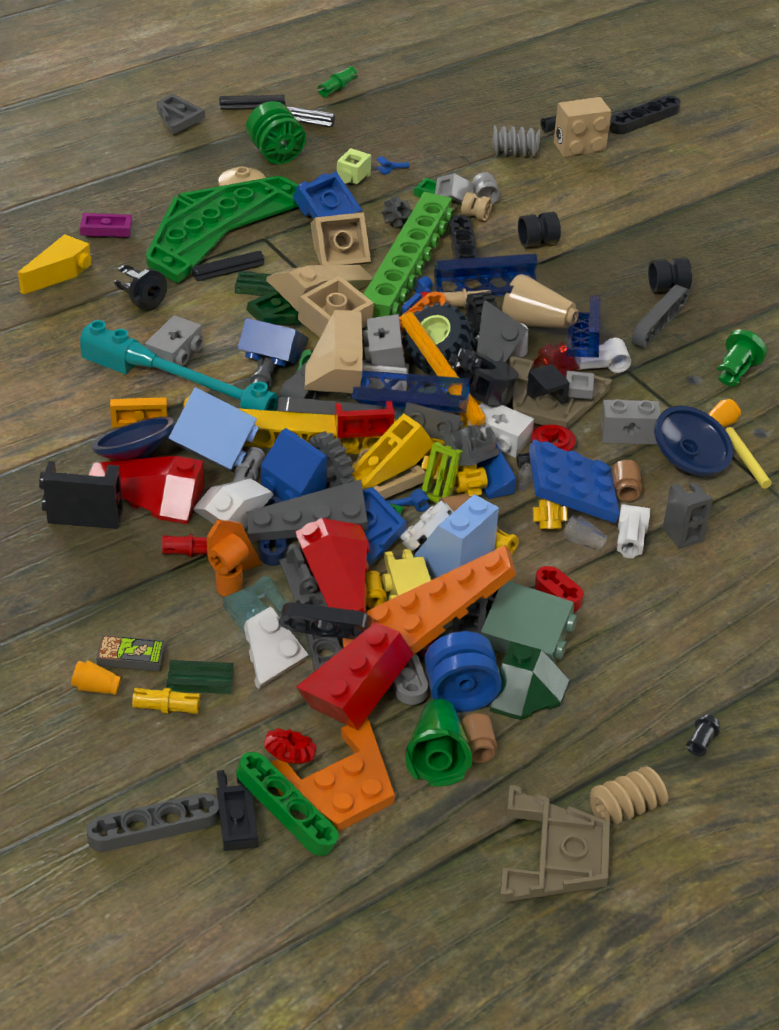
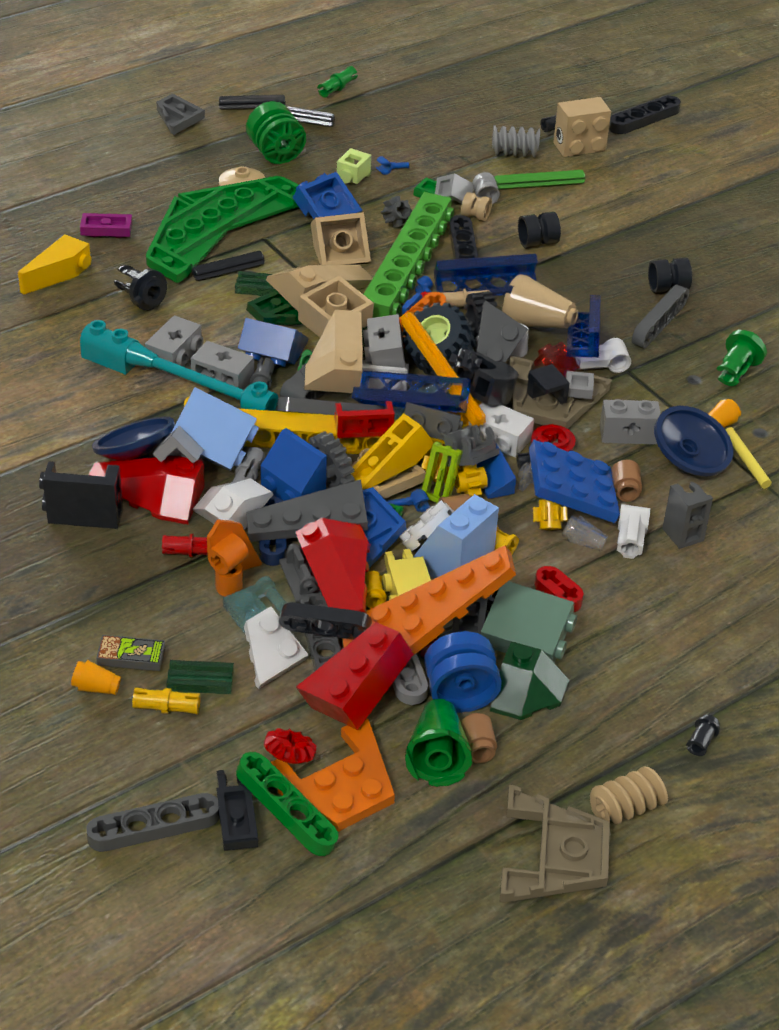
(136, 409): light orange panel -> none
(178, 444): none -> light grey panel
(223, 364): none -> light grey brick
(540, 179): none -> bright green axle

